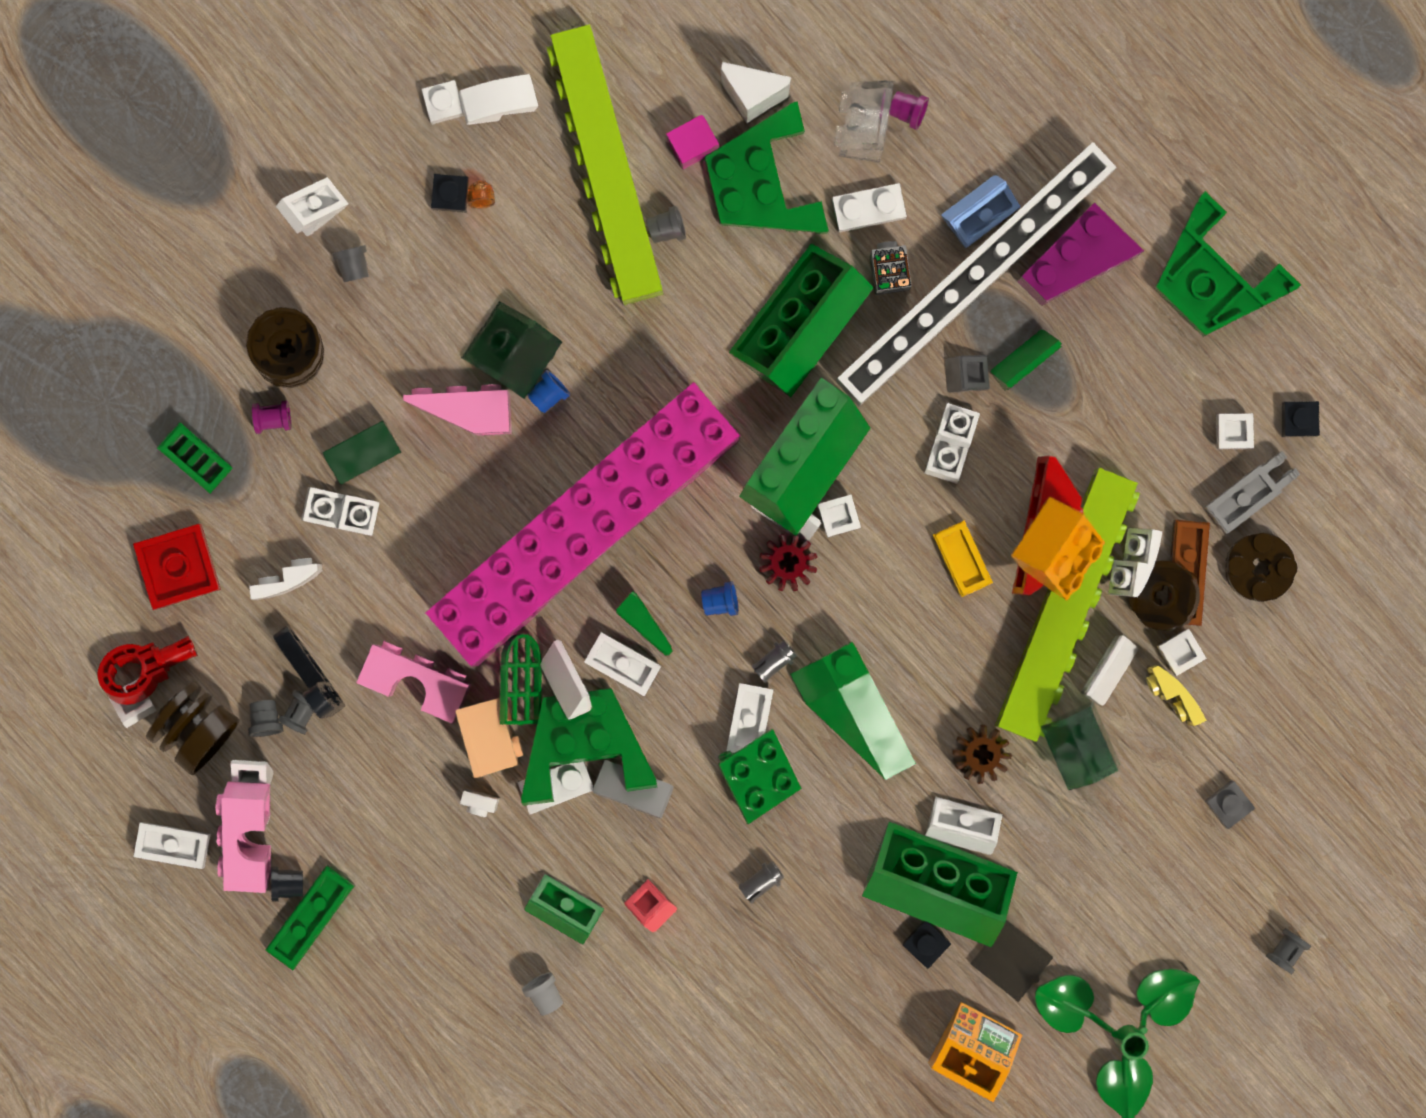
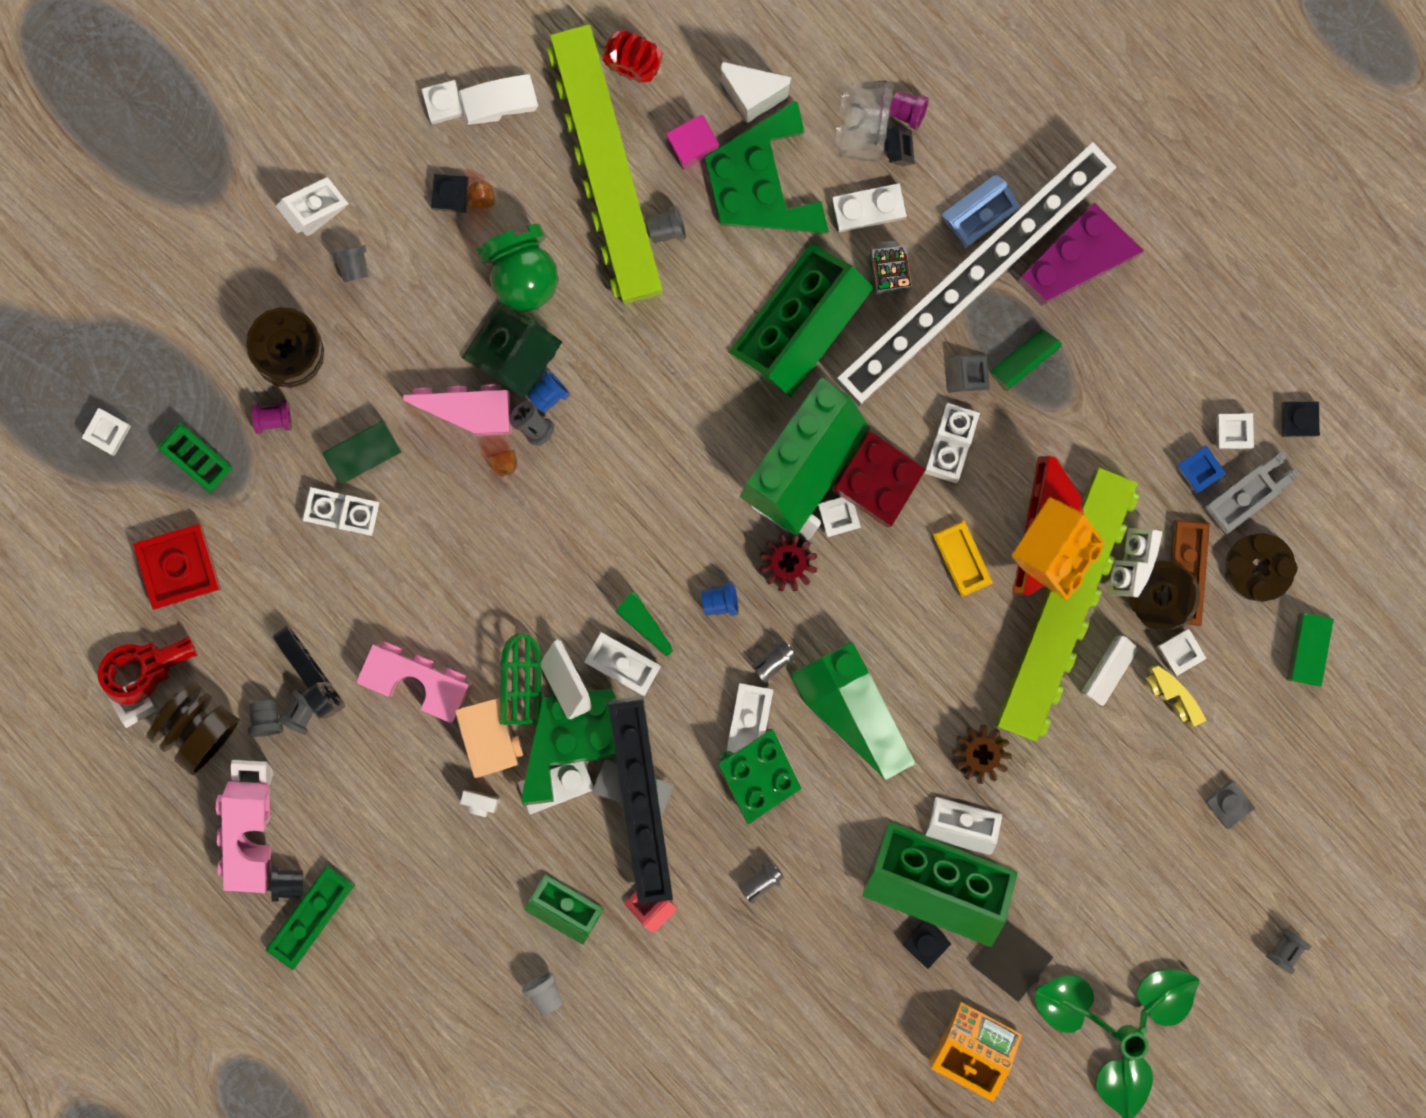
(106, 431): none -> white plate
(172, 845): white plate -> none
(294, 577): white slope -> none
(503, 463): none -> clear orange hinge
(521, 271): none -> green tile
(531, 423): none -> dark grey bush
(583, 525): dark pink arch -> none
(632, 56): none -> red gear
(640, 799): none -> black plate
(878, 479): none -> dark red plate
(899, 146): none -> black plate
(1081, 747): clear green slope -> none
(1201, 469): none -> blue plate
(1205, 285): green wing -> none
(1310, 649): none -> green slope

